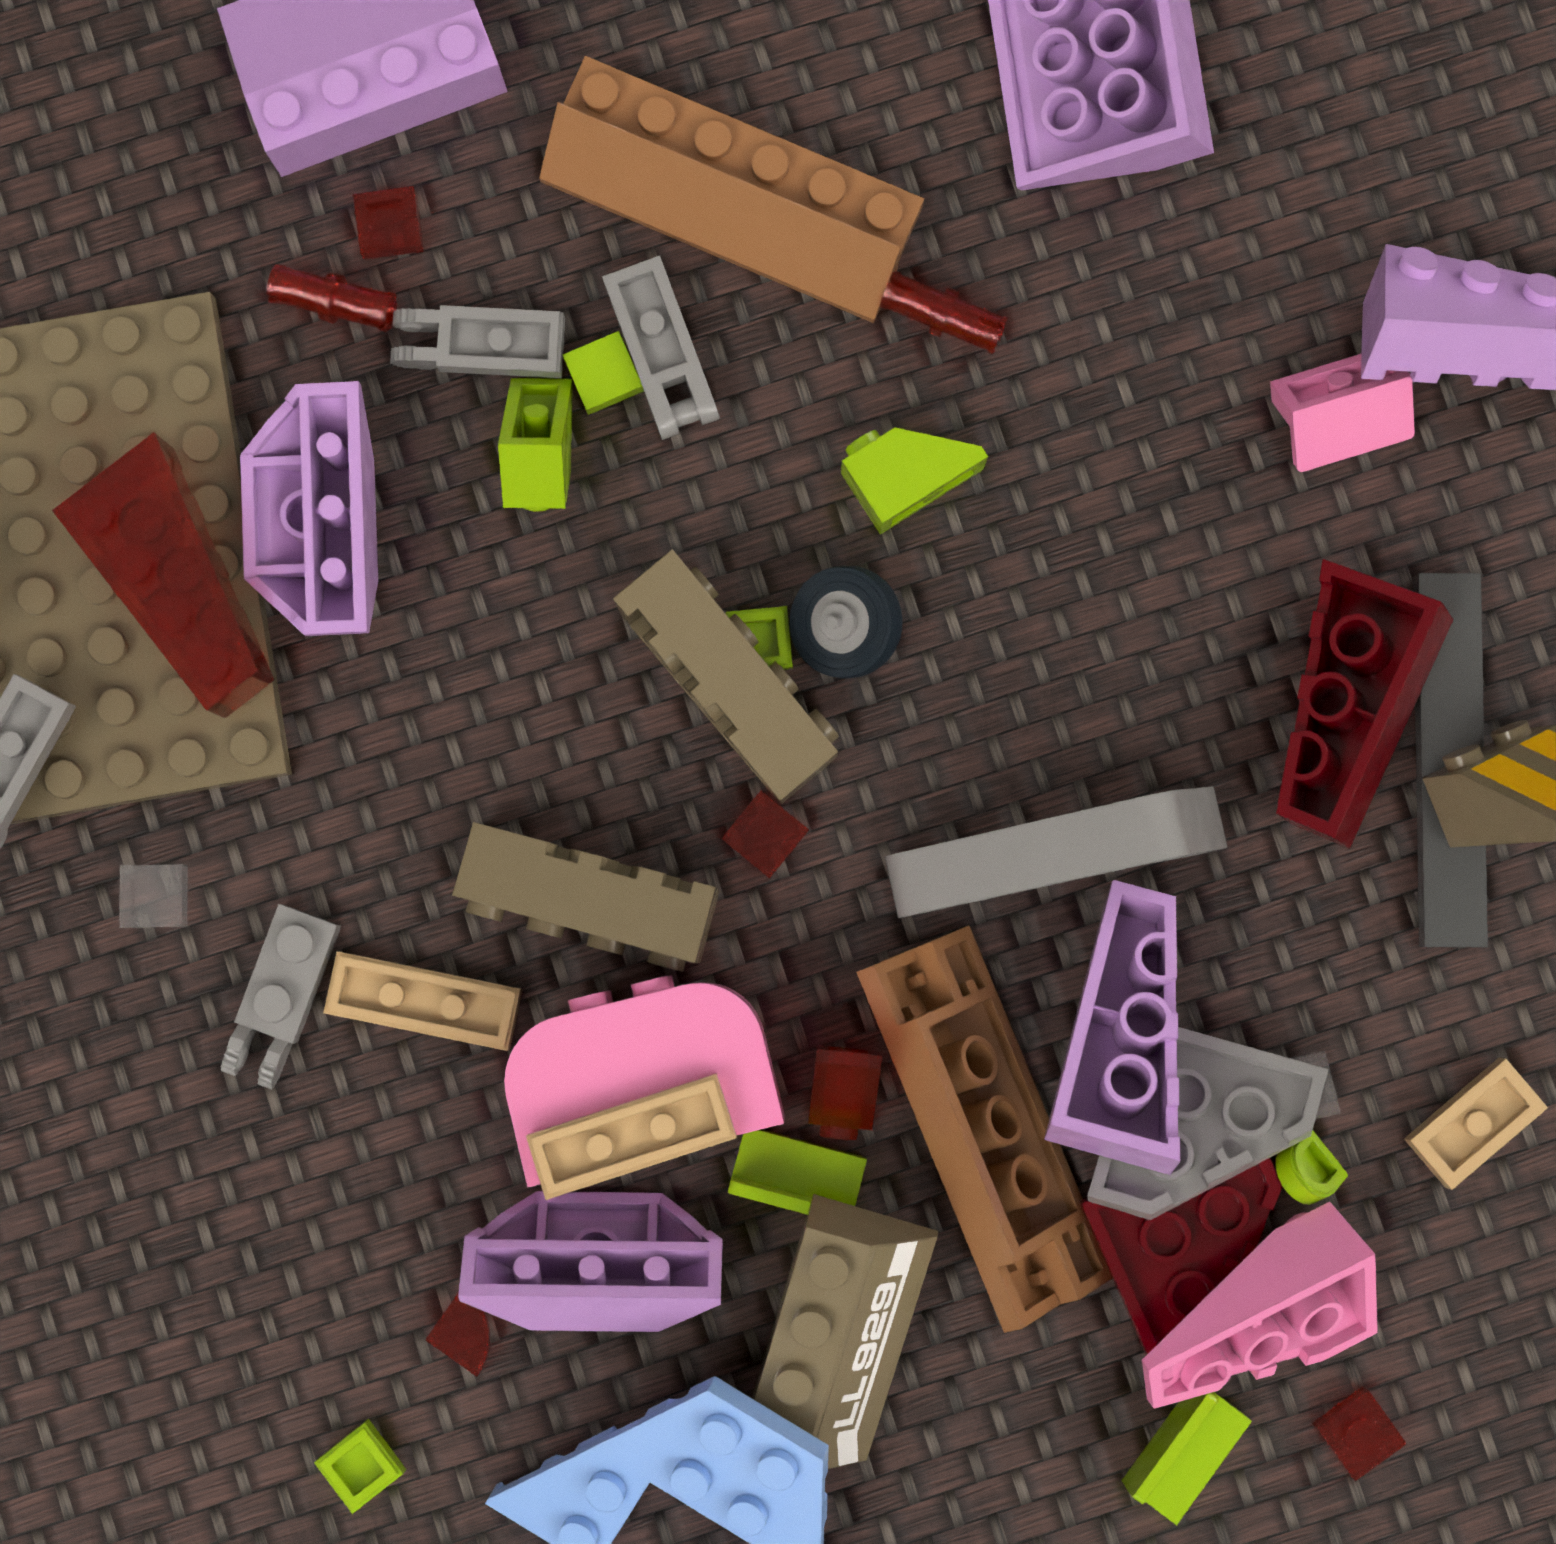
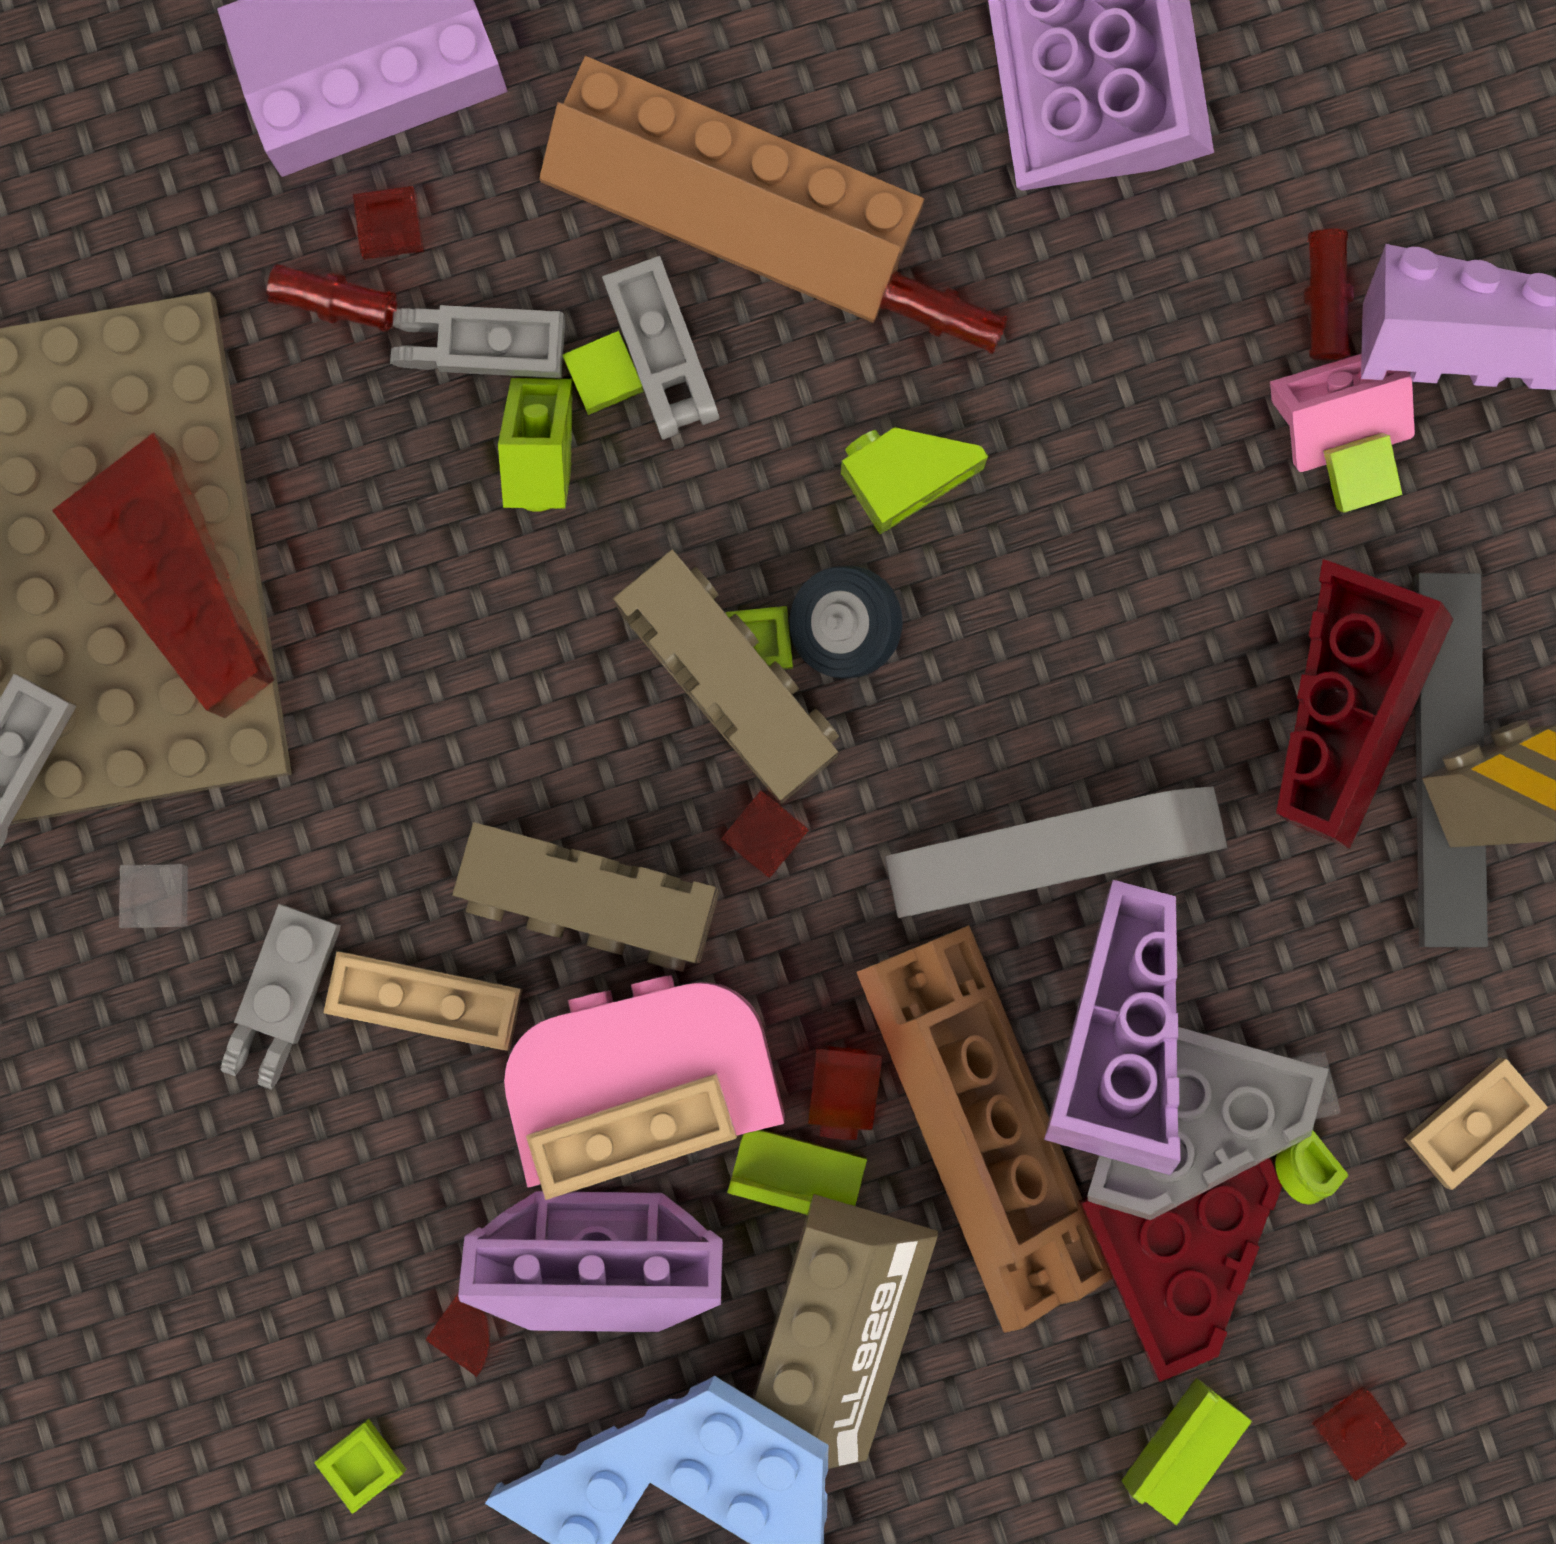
(313, 510): lavender wedge -> none
(1294, 1296): bright pink wedge -> none
(1329, 294): none -> clear red pin
(1363, 472): none -> lime tile

